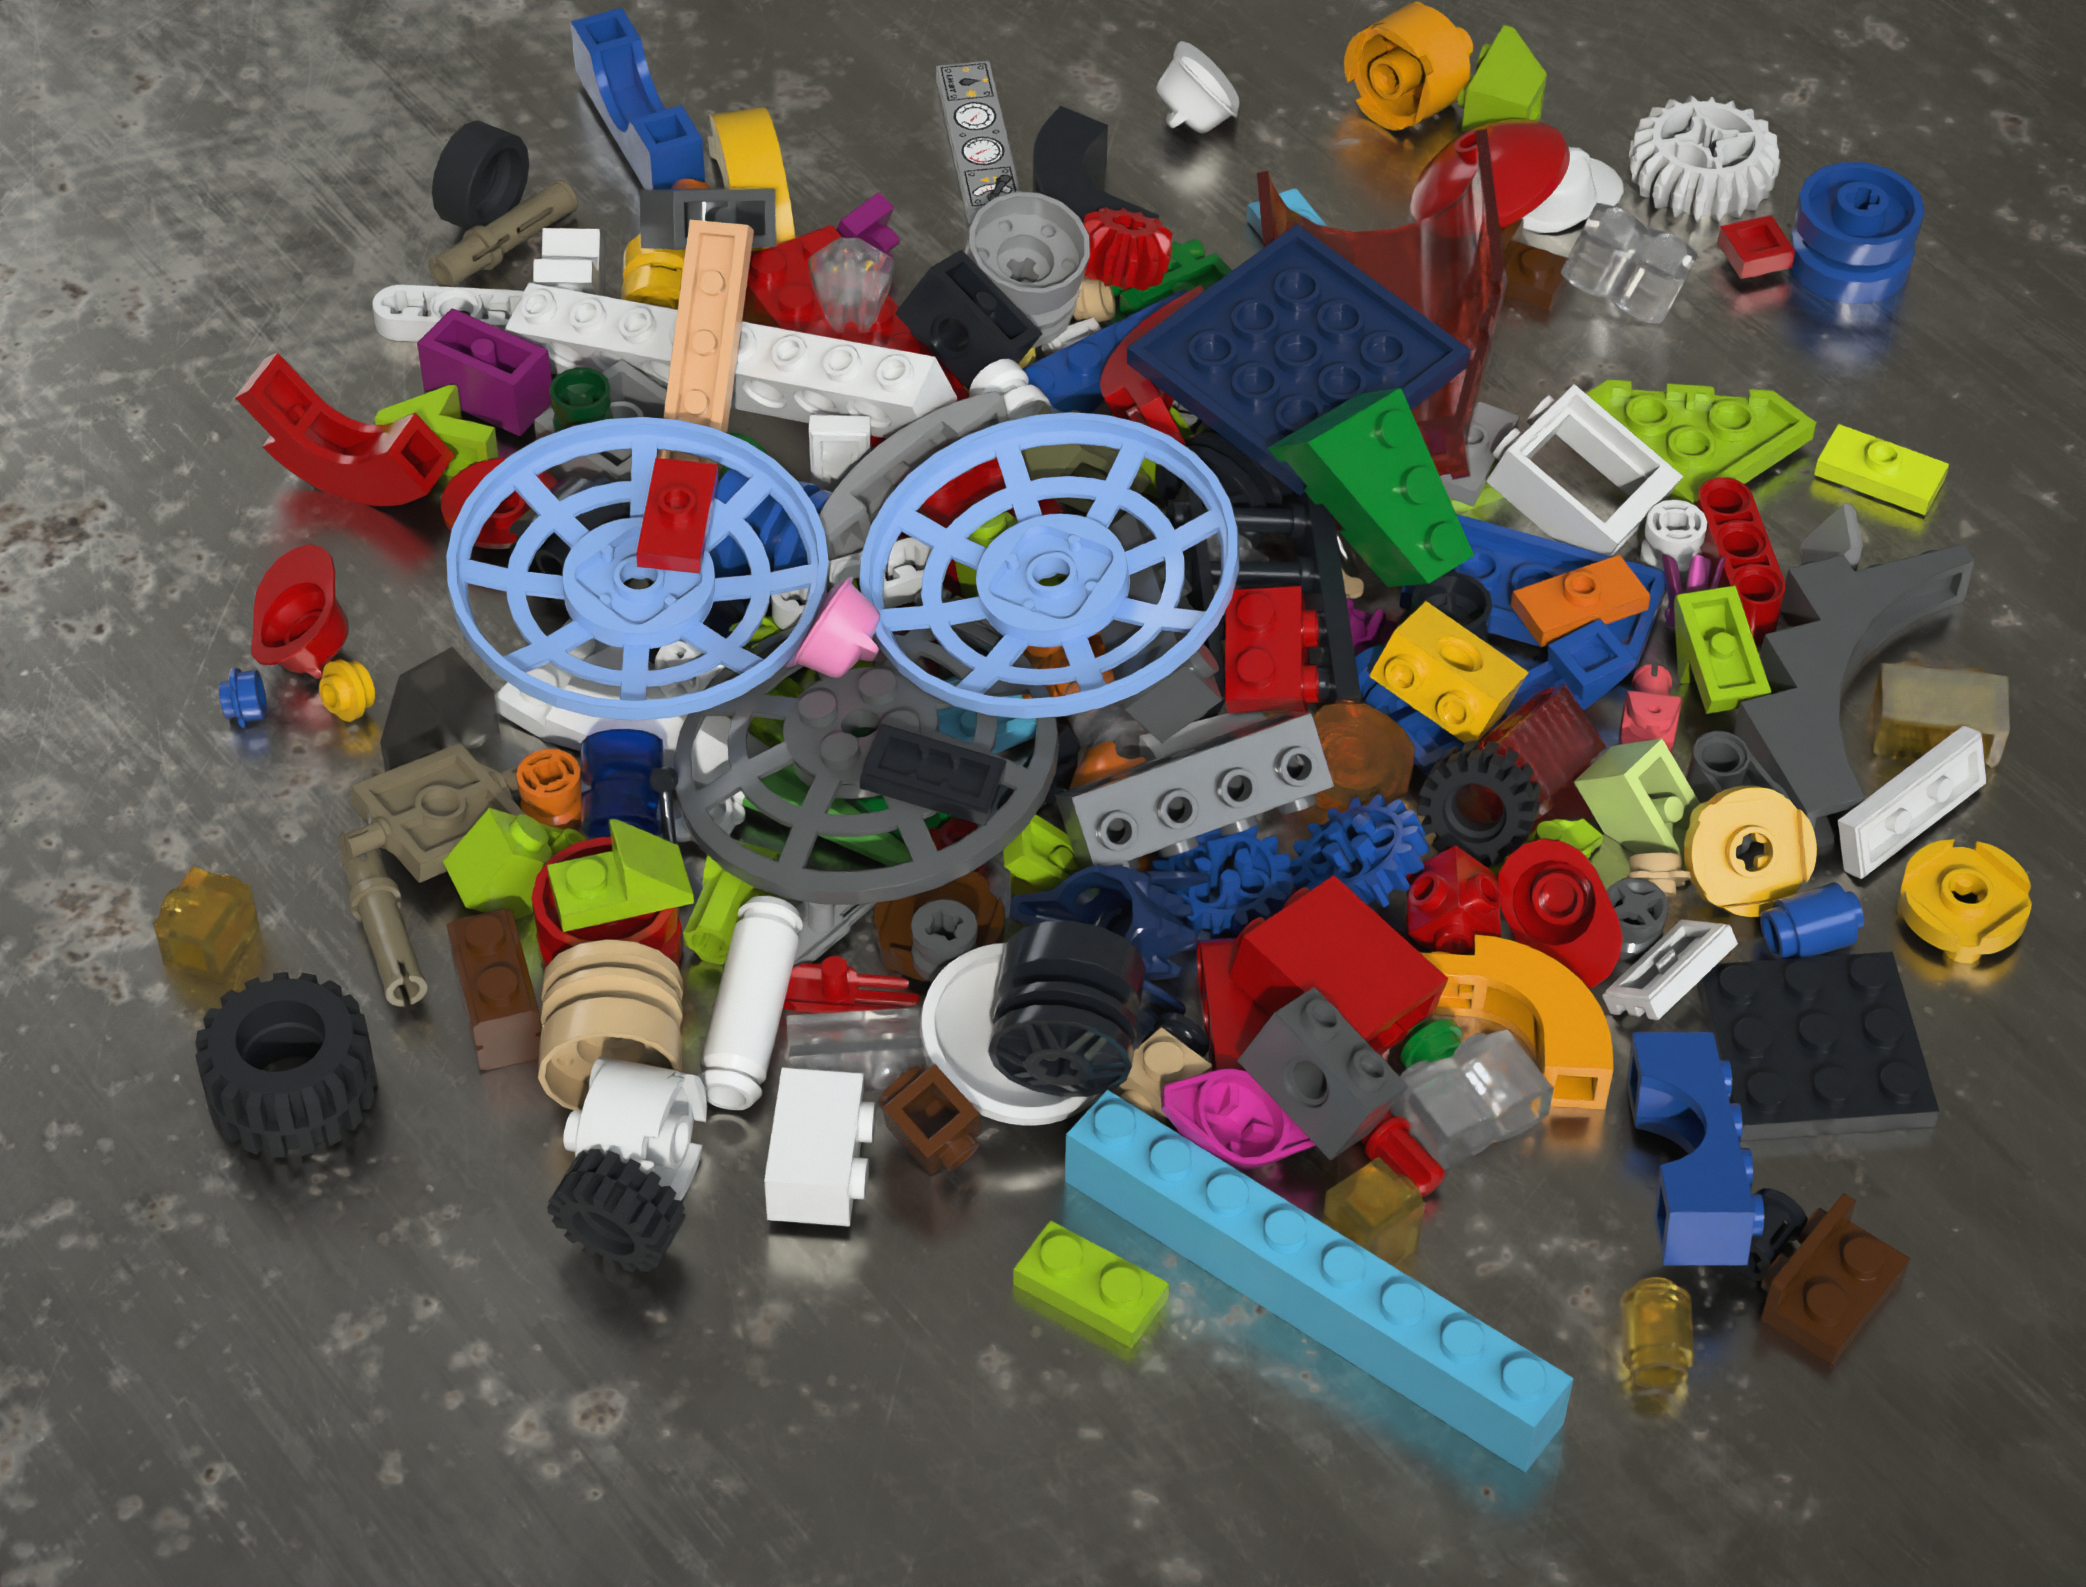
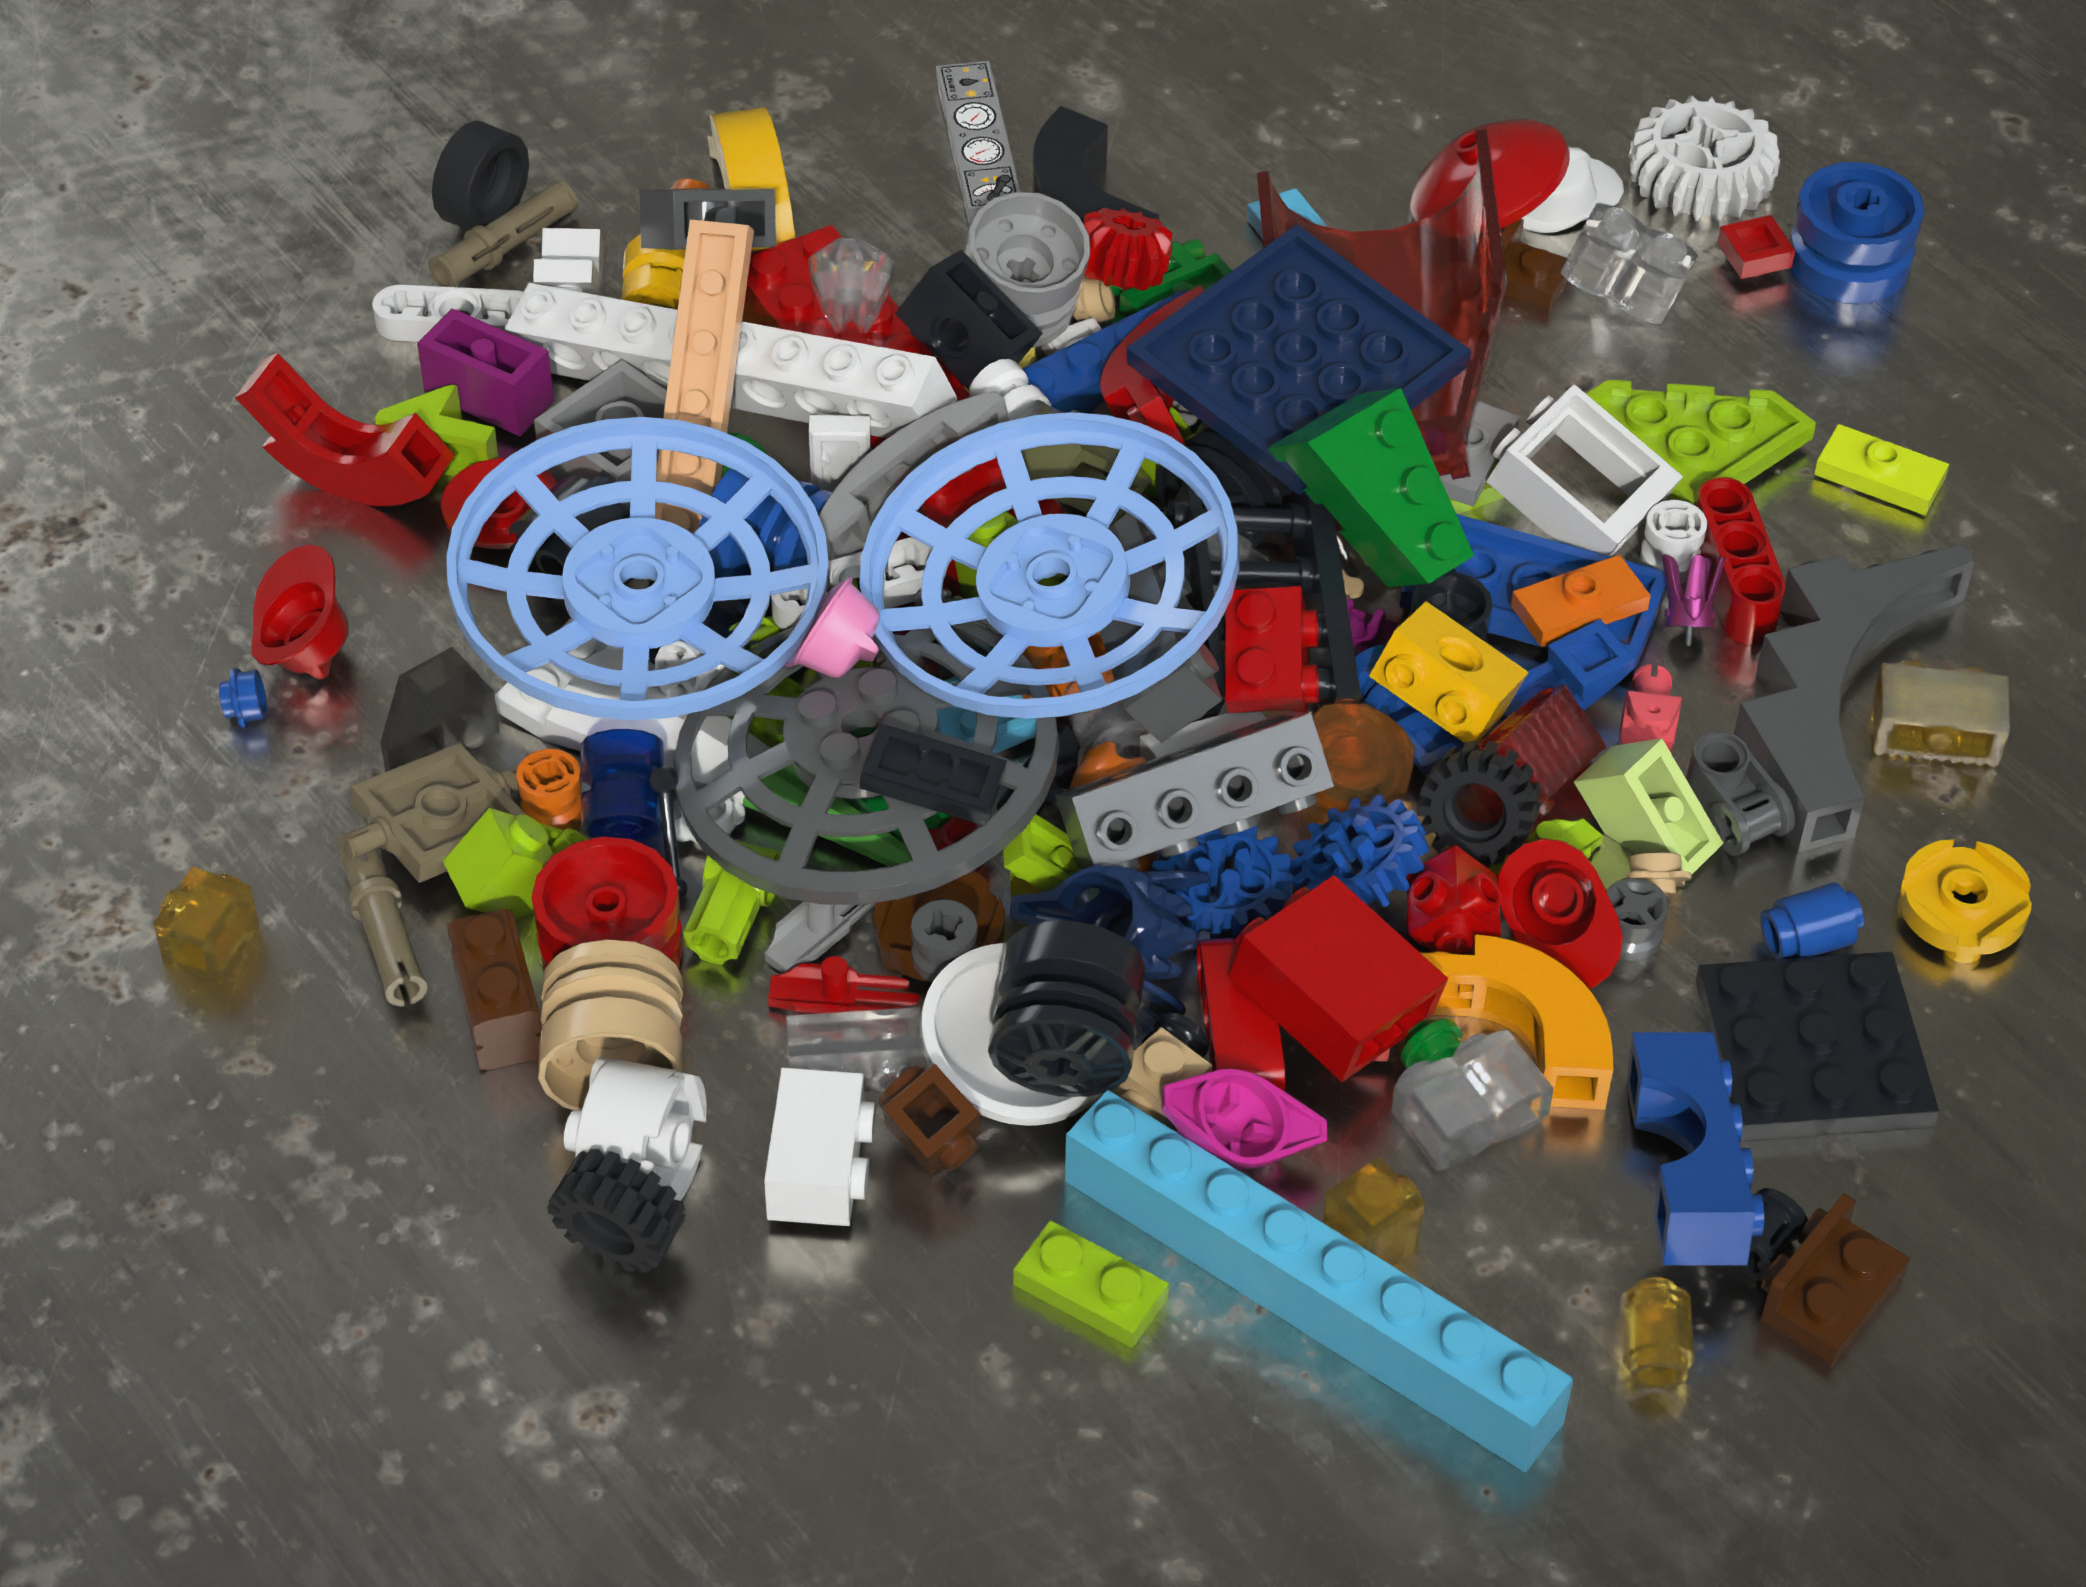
(293, 1105): black tyre -> none
(346, 689): yellow plate -> none
(579, 398): dark green wheel -> none
(614, 71): blue arch -> none
(631, 880): lime slope -> none
(677, 515): red plate -> none
(749, 1002): white axle -> none
(870, 224): magenta tile -> none
(1196, 91): white piece -> none
(1322, 1073): dark grey brick -> none
(1403, 1153): red axle -> none
(1408, 66): light orange brick -> none
(1505, 85): lime slope -> none
(1670, 969): white tile -> none
(1718, 649): lime slope -> none
(1720, 827): yellow plate -> none
(1835, 537): light grey slope -> none
(1912, 802): white tile -> none

